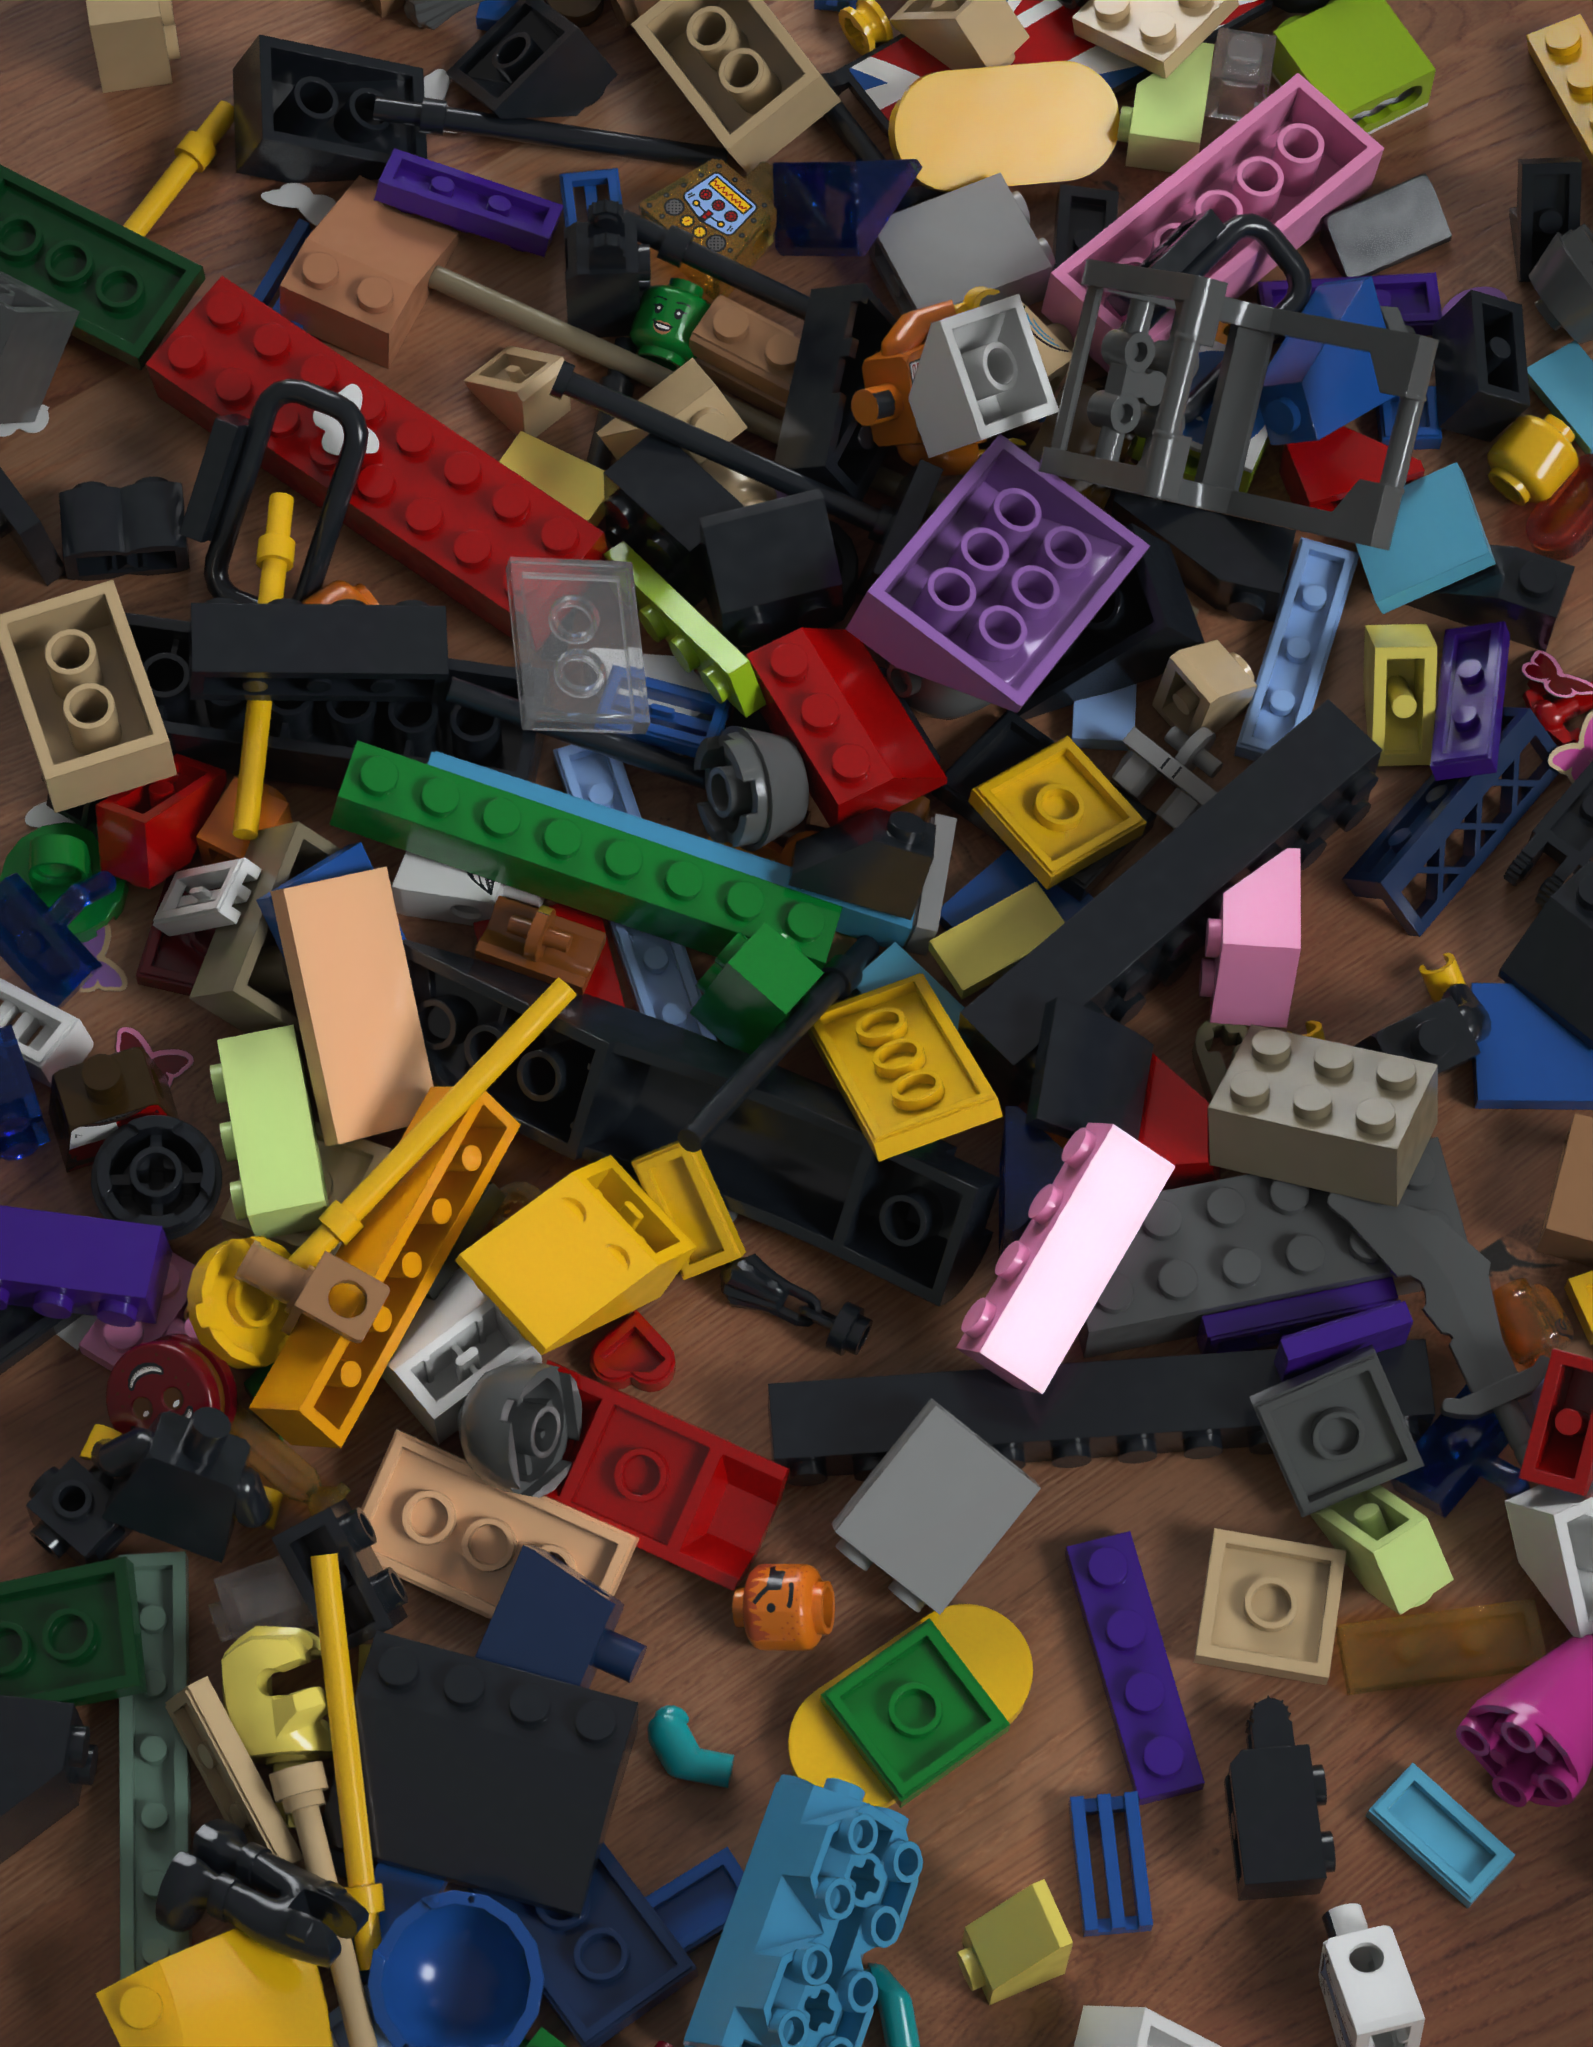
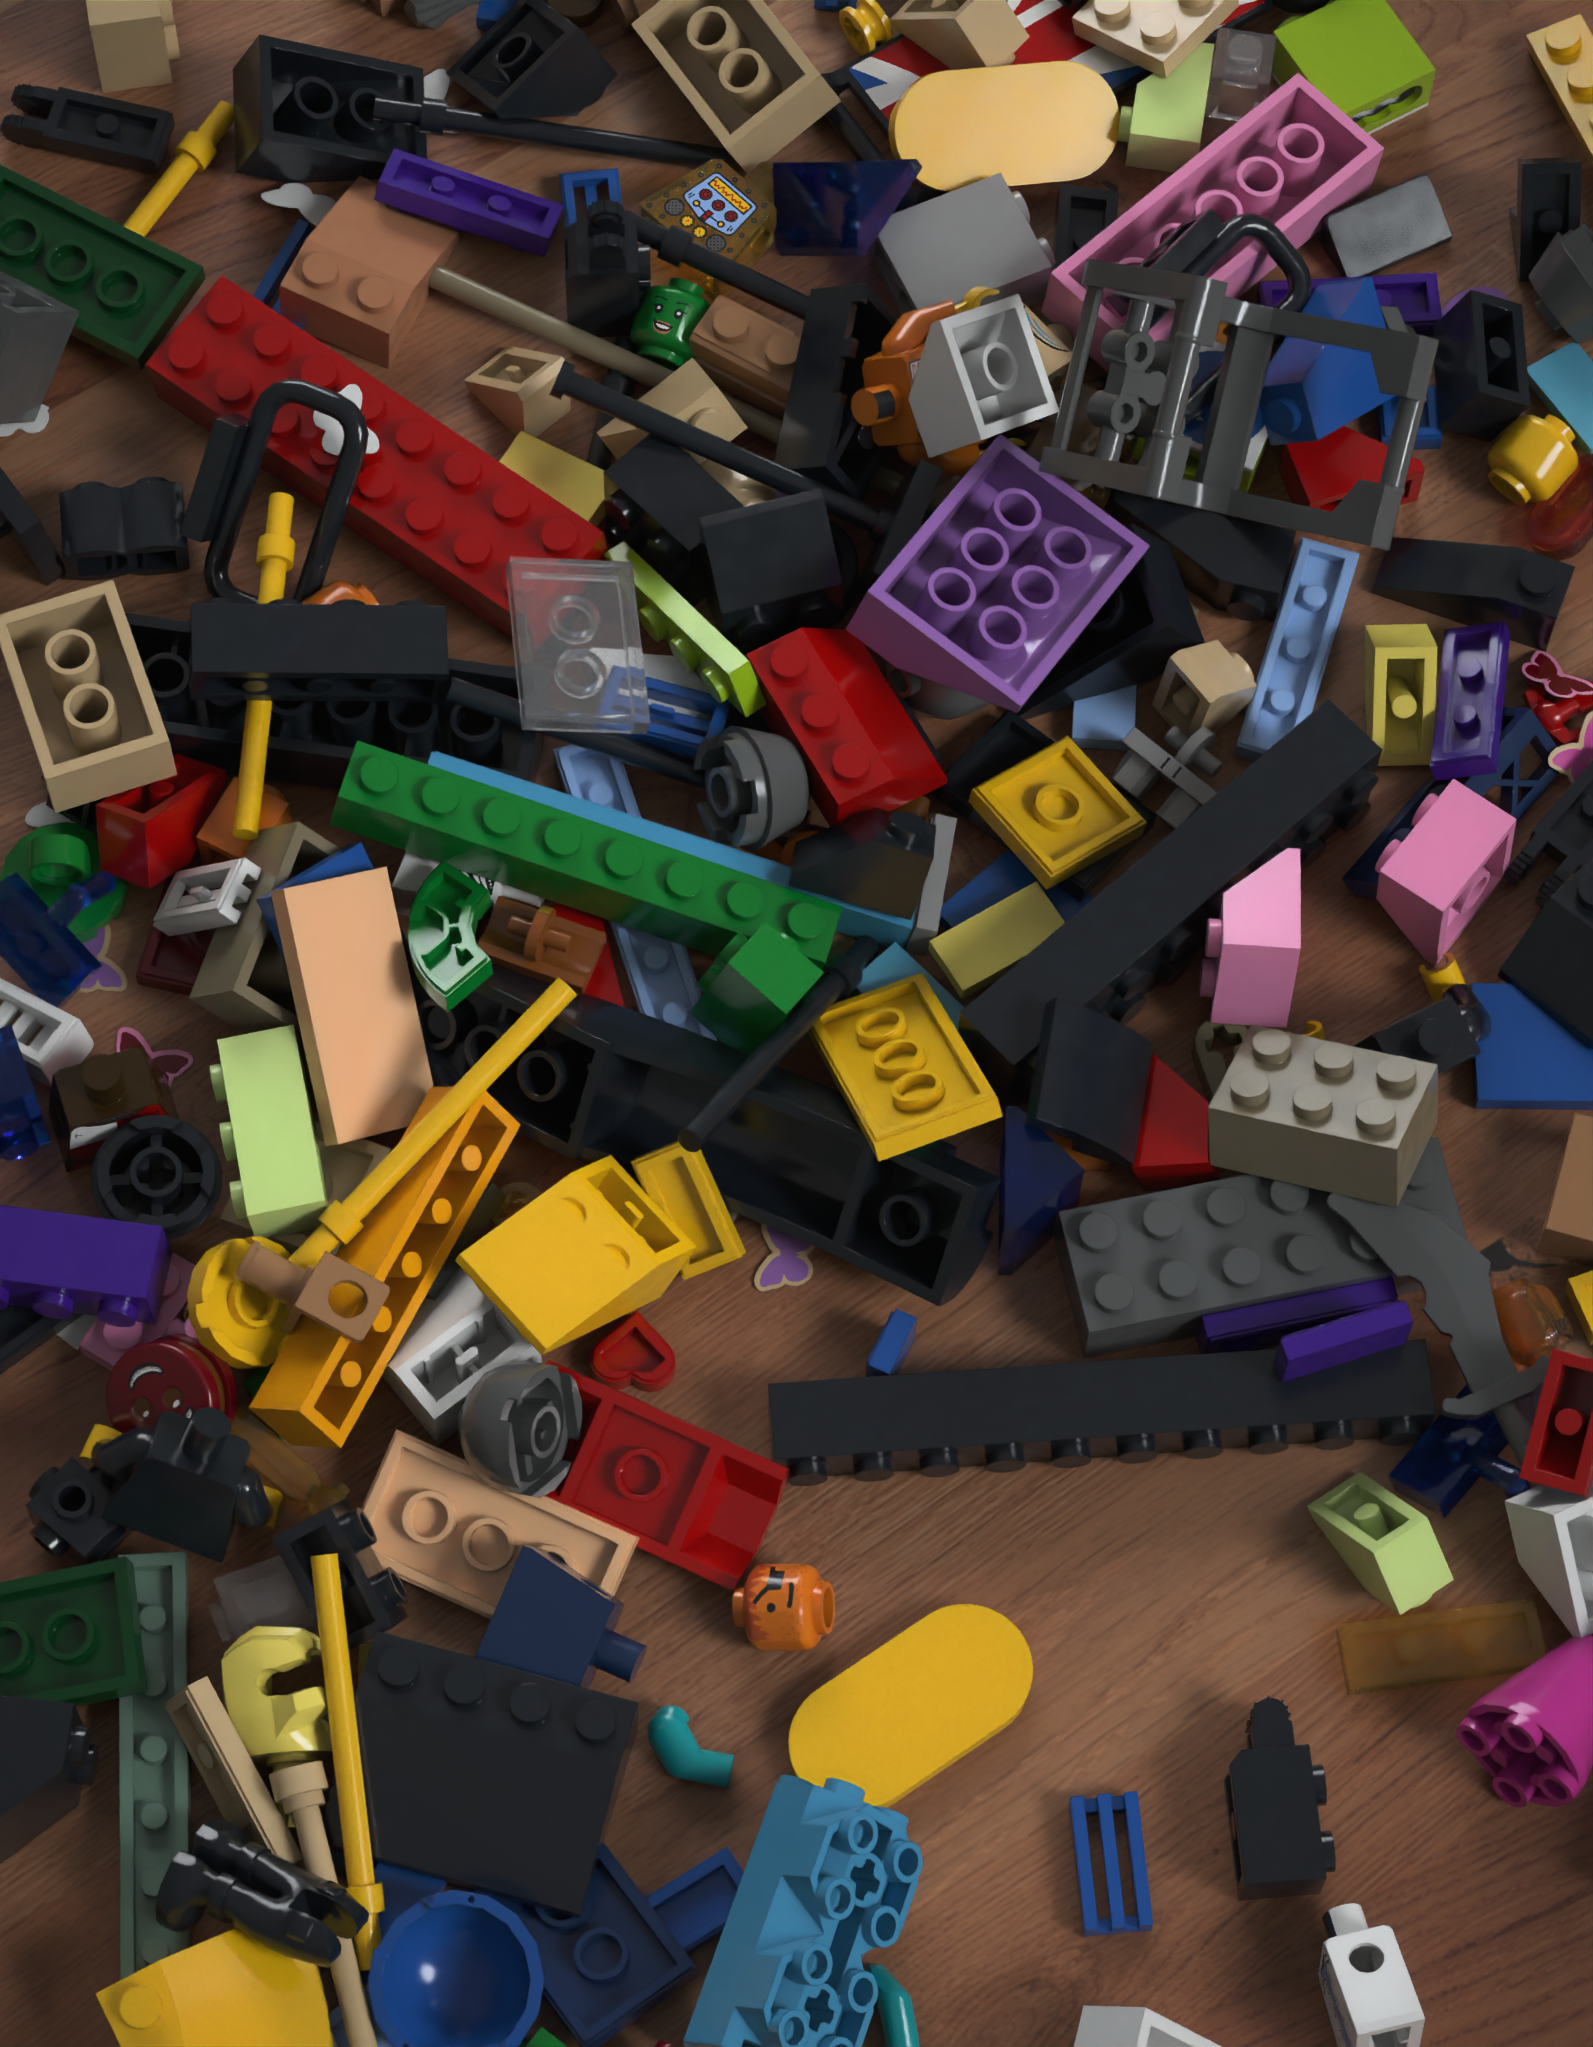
(90, 126): none -> black hinge
(443, 935): none -> green tile
(756, 1286): black piece -> none
(786, 1263): none -> medium lavender sticker
(892, 1345): none -> blue tile
(915, 1712): green tile -> none
(933, 1509): light grey brick -> none
(1016, 1945): light yellow slope -> none
(1064, 1256): brick -> none
(1134, 1668): dark purple plate -> none
(1270, 1606): tan plate -> none
(1336, 1430): dark grey tile -> none
(1432, 543): medium azure tile -> none
(1440, 1835): medium azure tile -> none
(1445, 867): none -> bright pink slope

